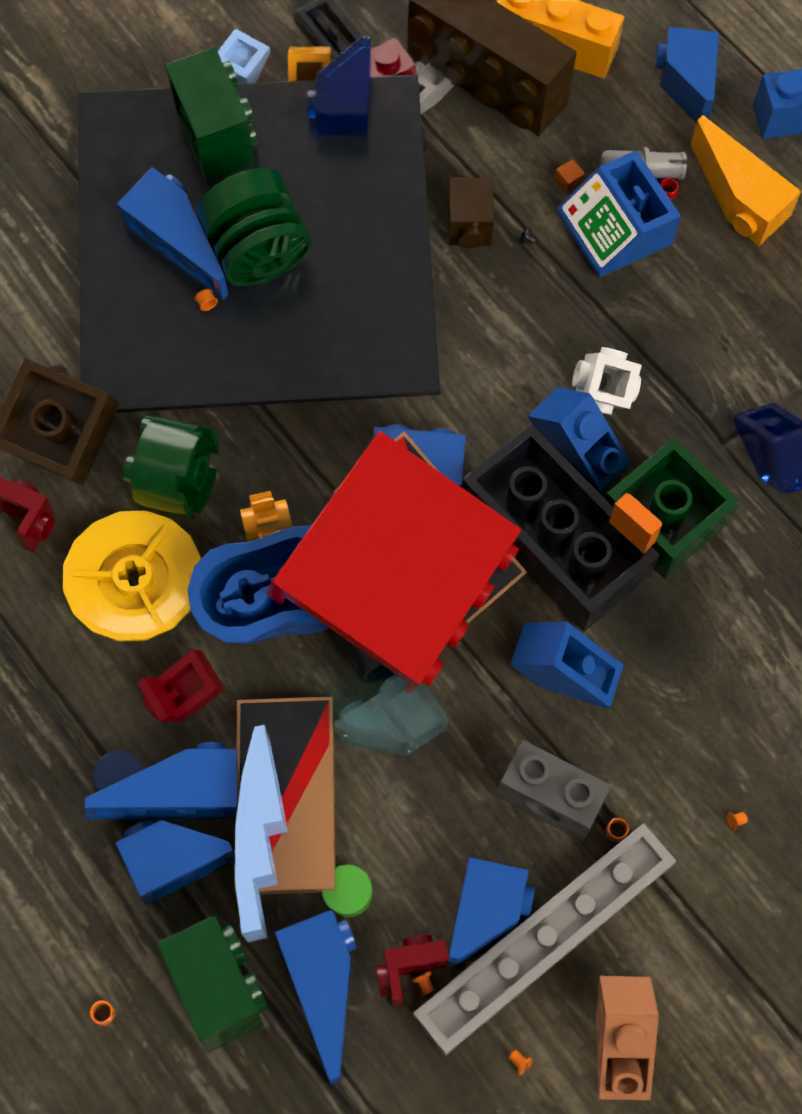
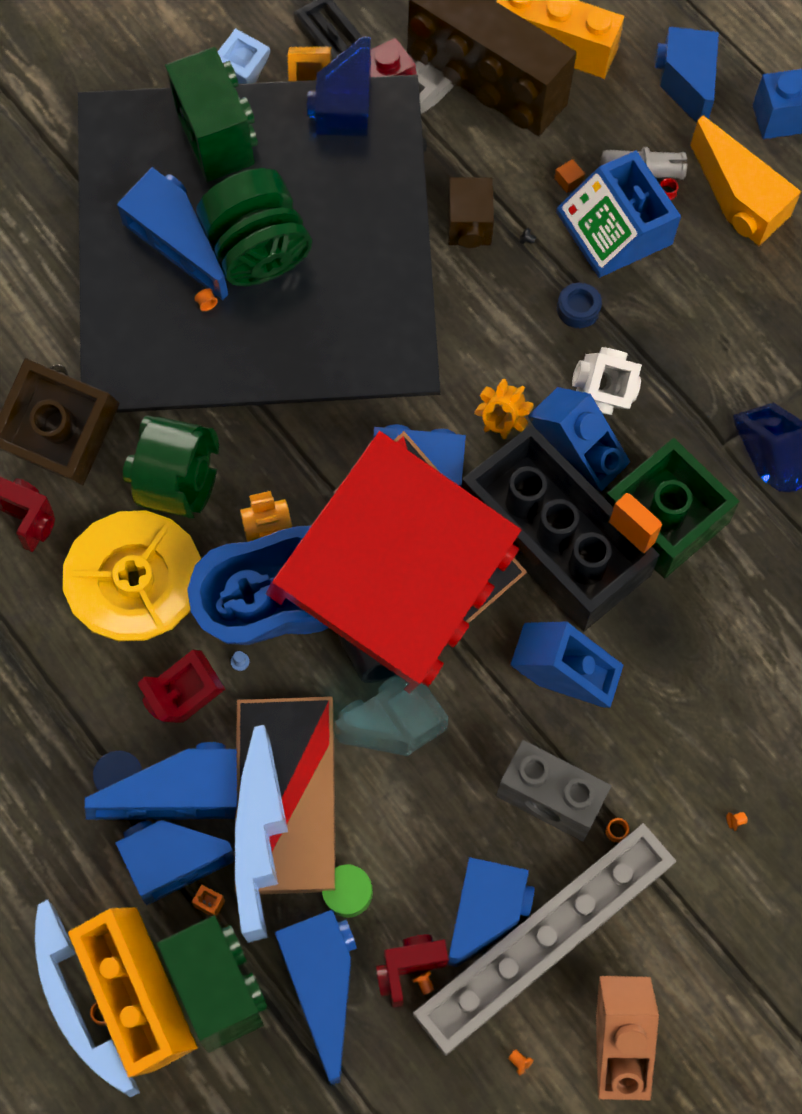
(51, 948): none -> light blue slope
(132, 990): none -> light orange brick
(208, 901): none -> orange piece
(239, 661): none -> medium blue piece
(512, 402): none -> light orange gear
(579, 305): none -> dark blue tile

